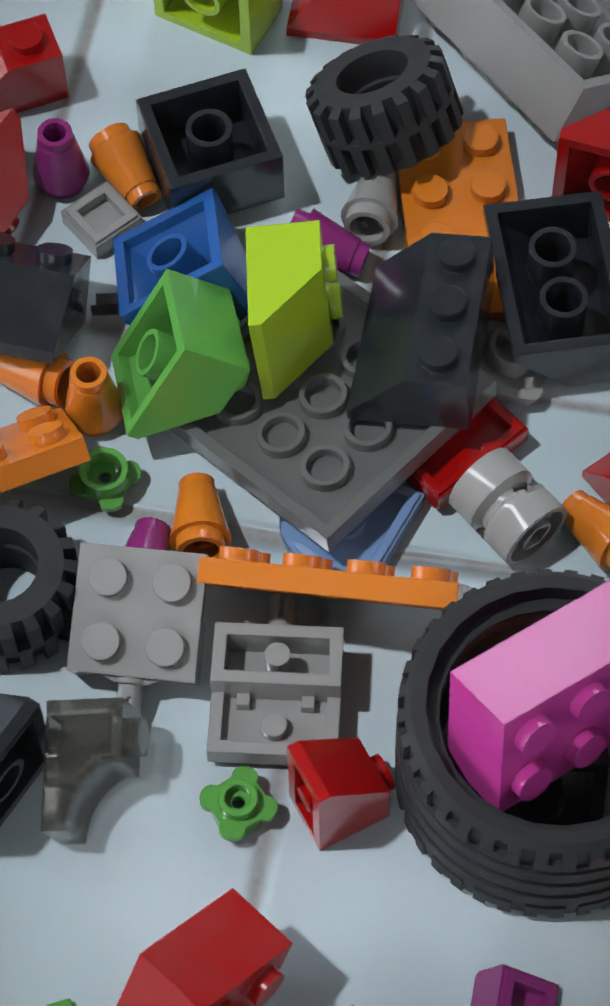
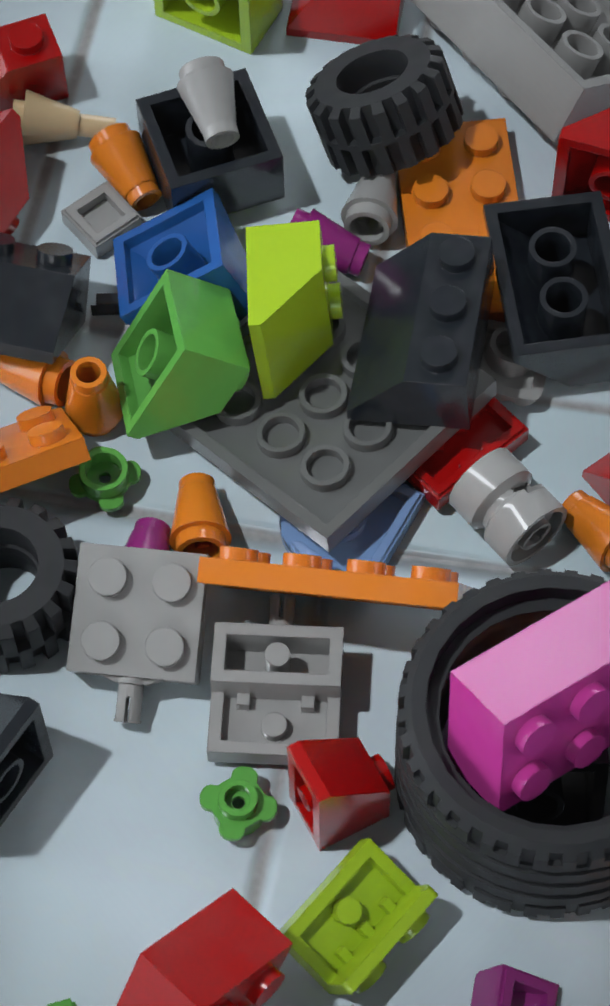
(51, 121): none -> tan cone
(59, 161): magenta cone -> none
(85, 755): clear smoke arch -> none
(210, 98): none -> light grey cone
(357, 920): none -> lime bracket

